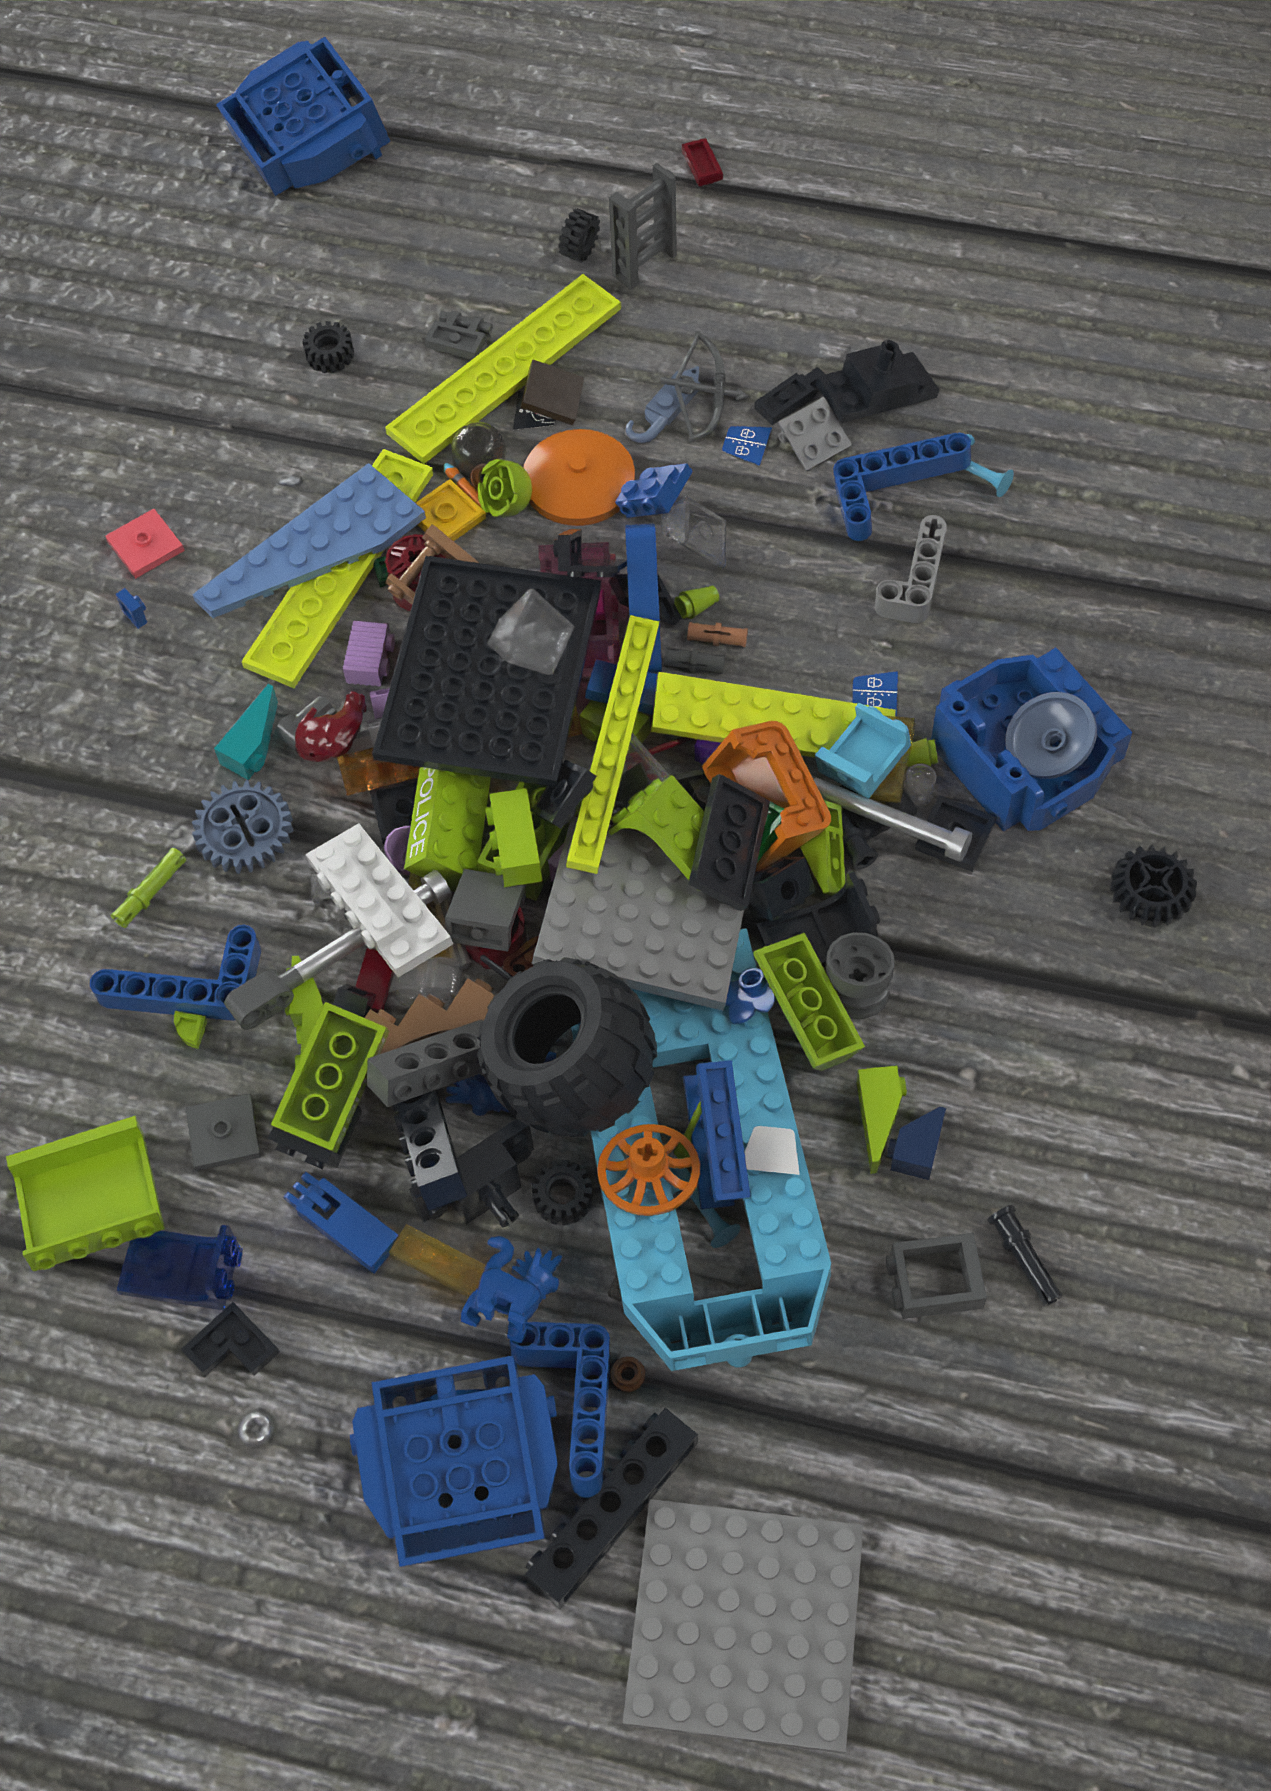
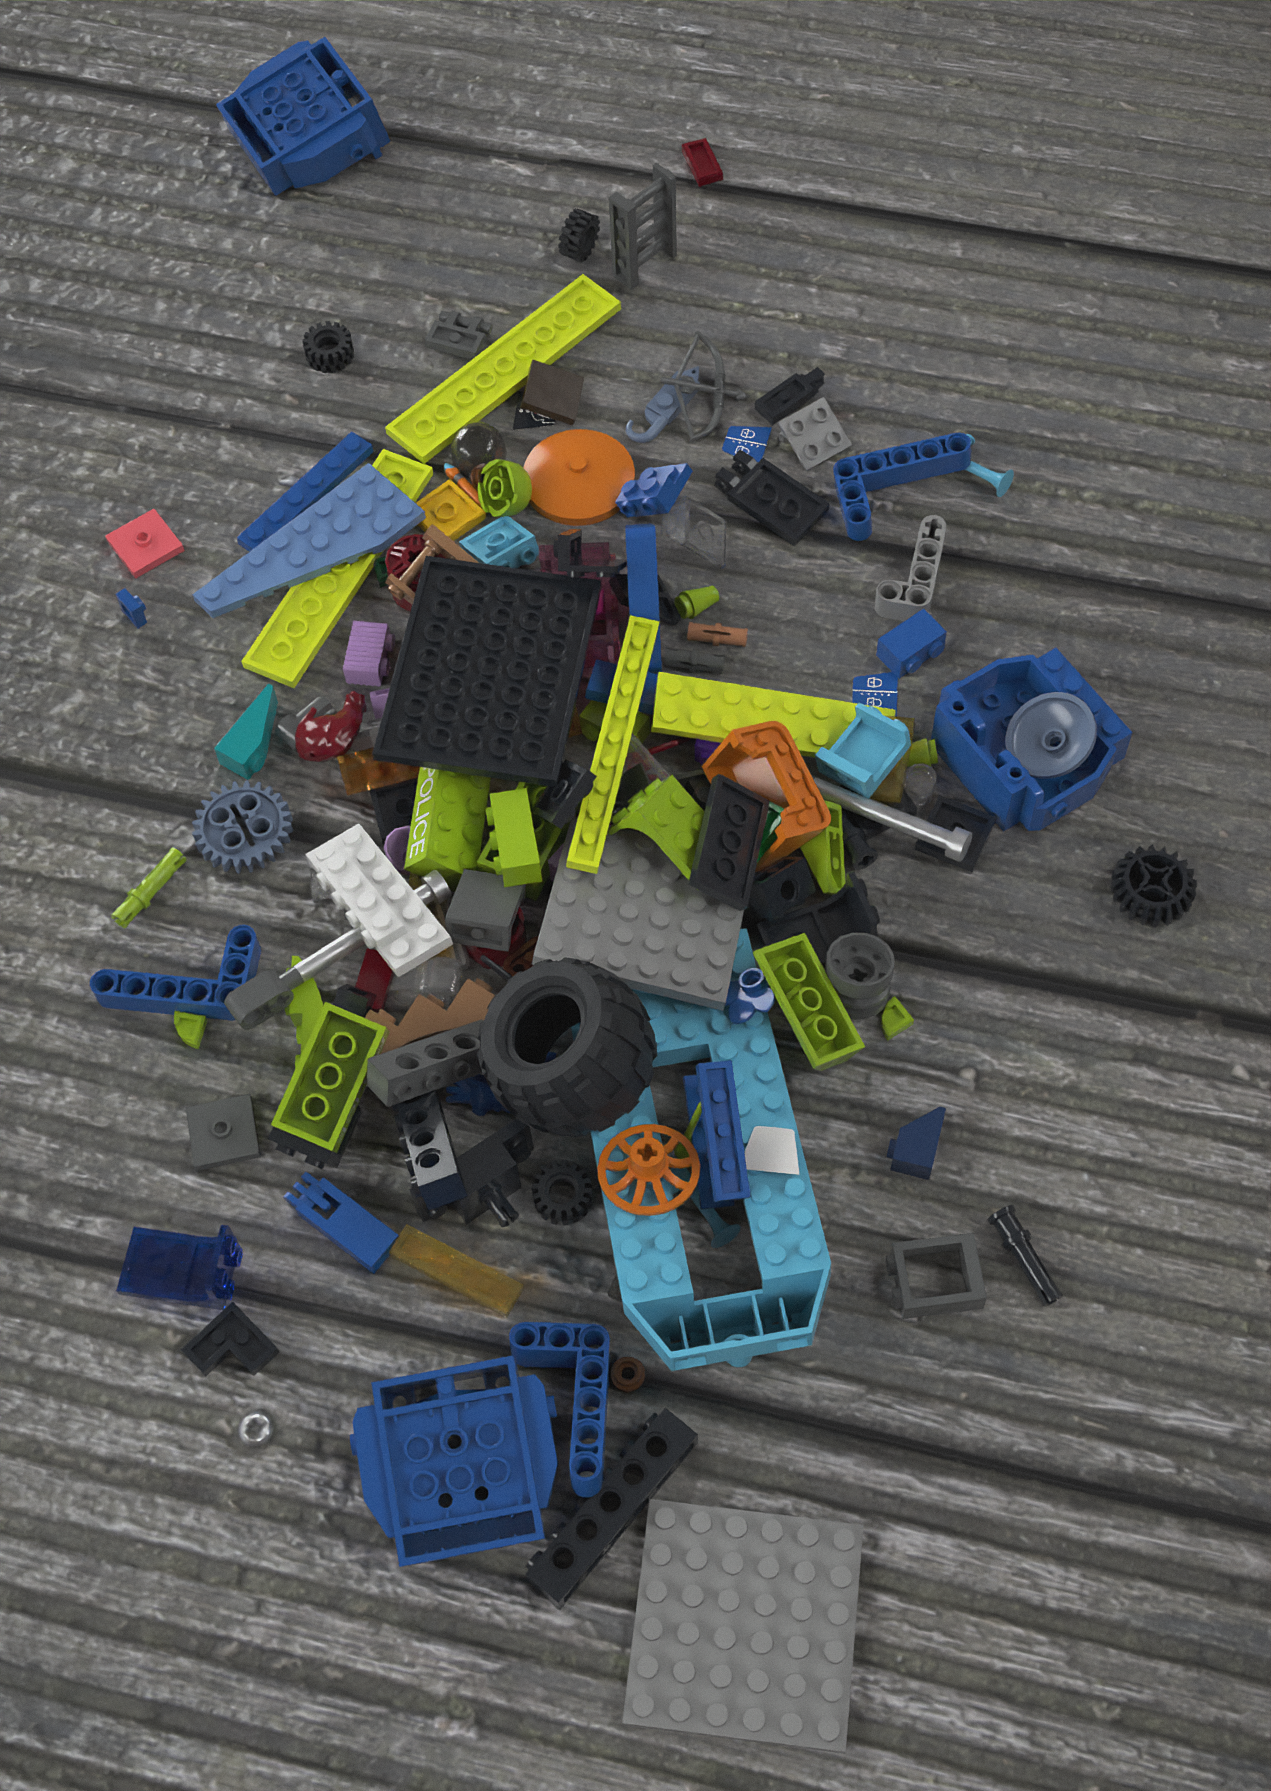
(85, 1193): lime panel -> none
(308, 490): none -> blue plate
(502, 544): none -> medium azure plate
(509, 1294): blue animal -> none
(531, 634): clear slope -> none
(771, 497): none -> black tile
(876, 382): black brick -> none
(879, 1102): lime slope -> none
(895, 1019): none -> lime tile
(911, 643): none -> blue brick

